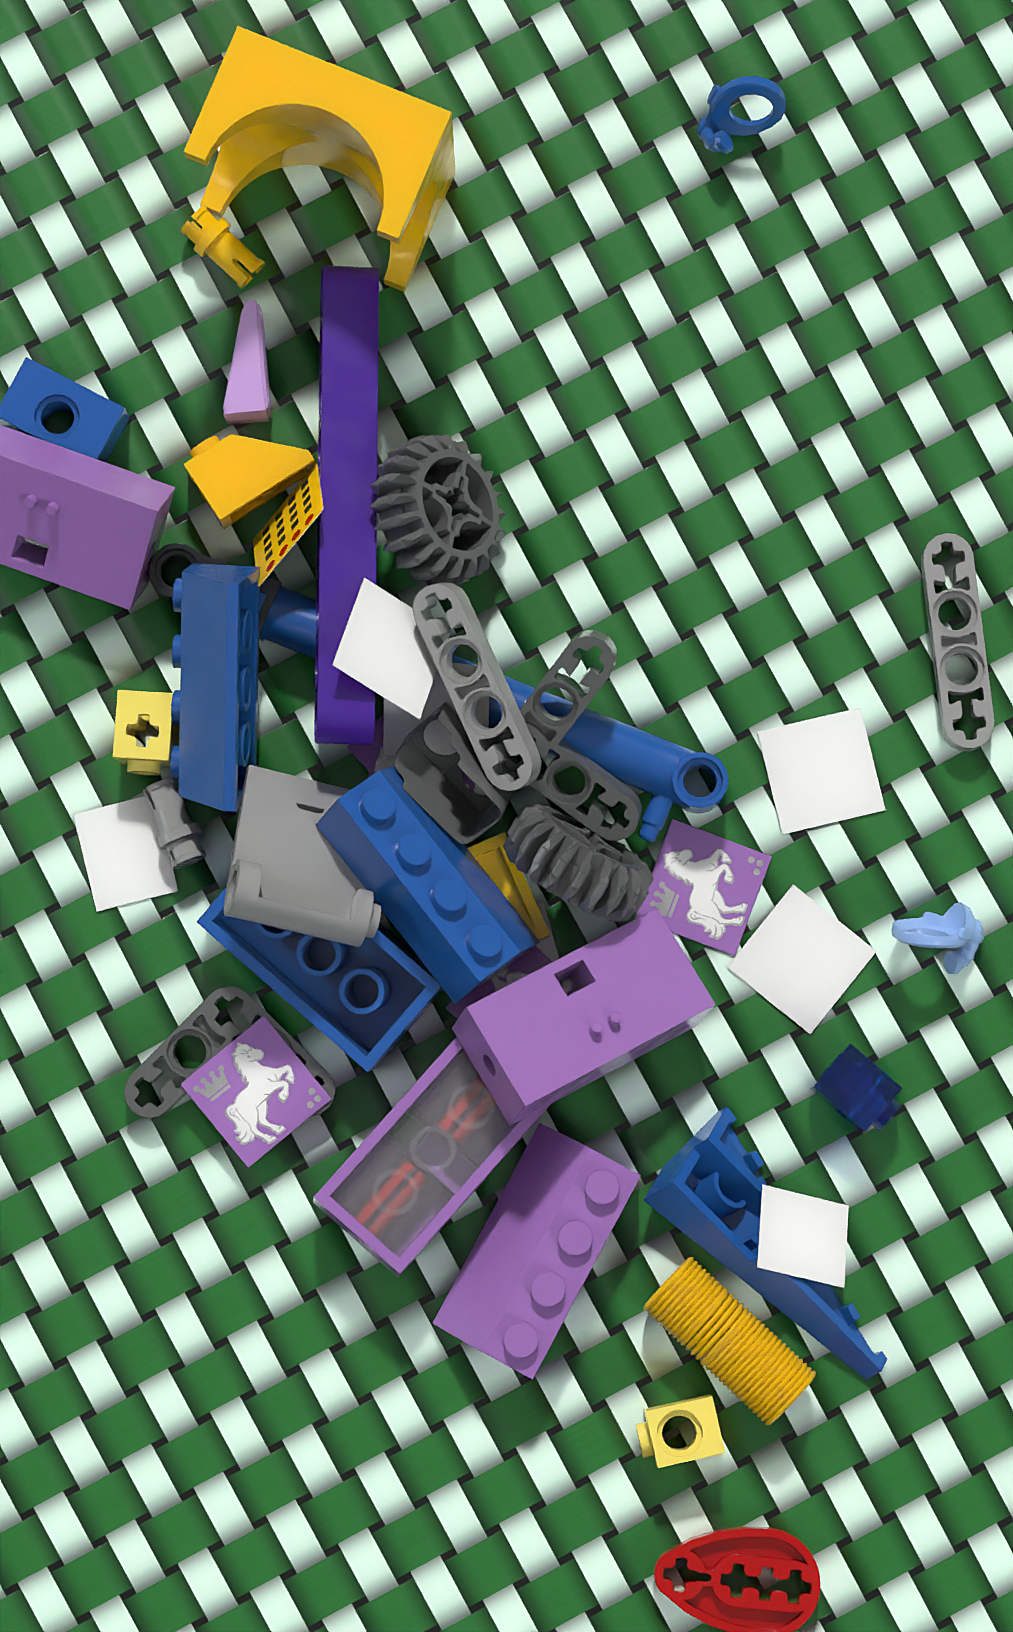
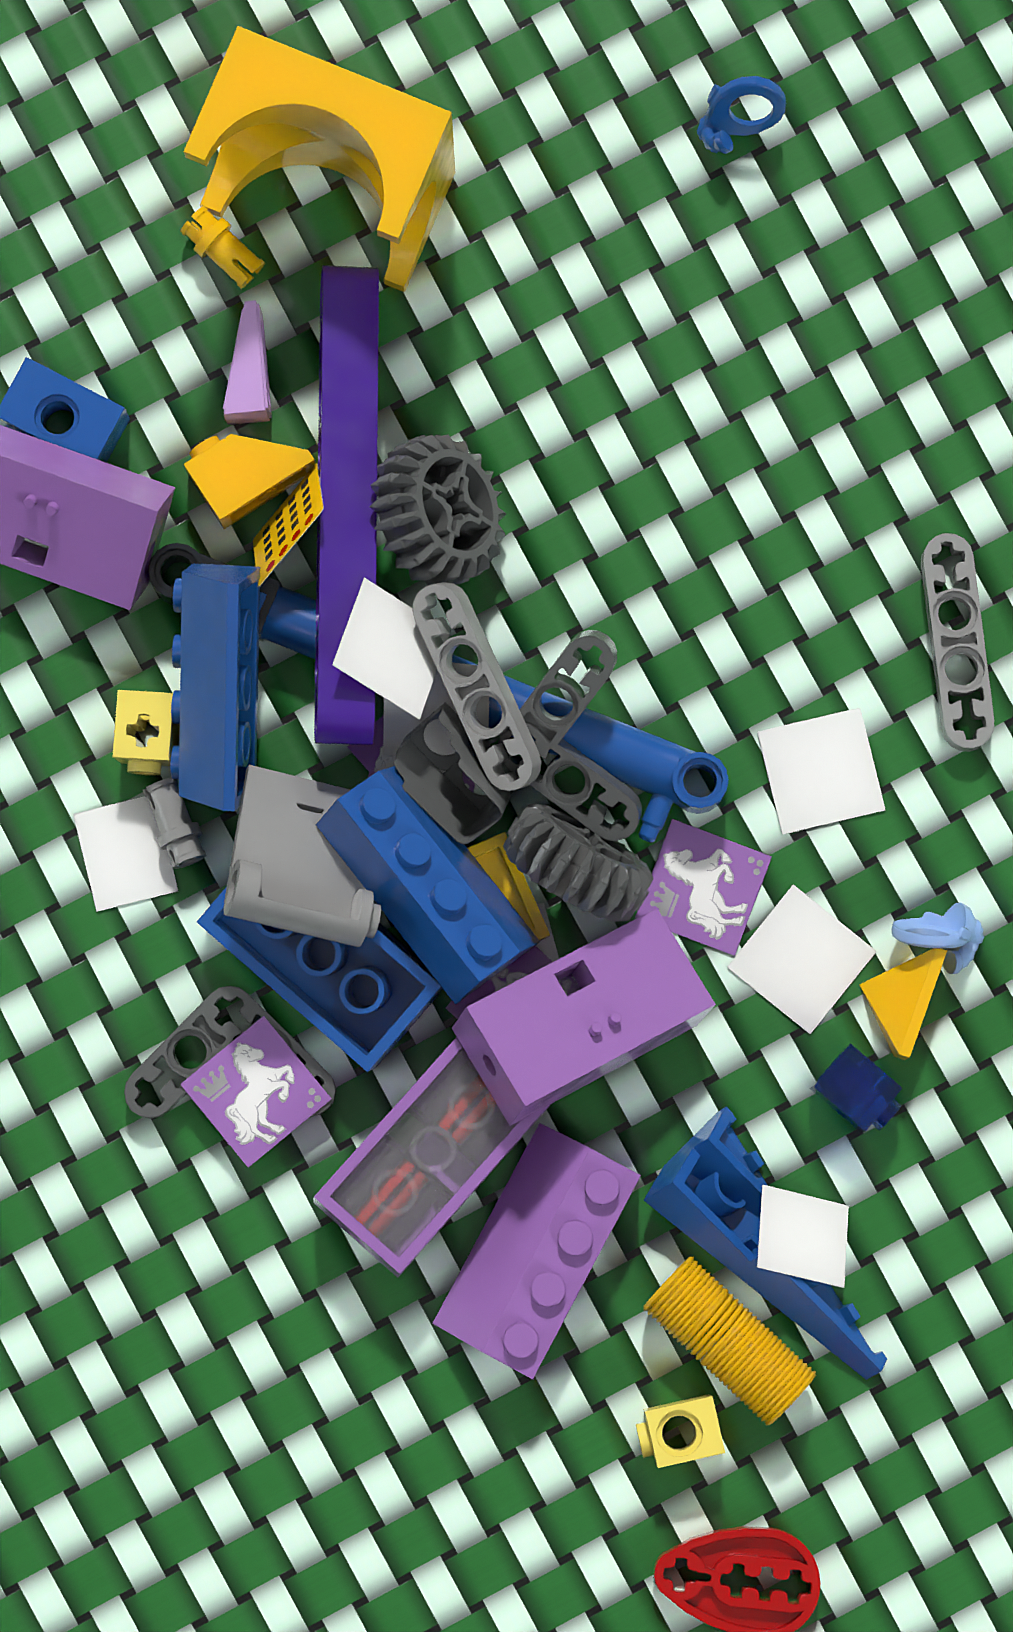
(902, 997): none -> yellow slope

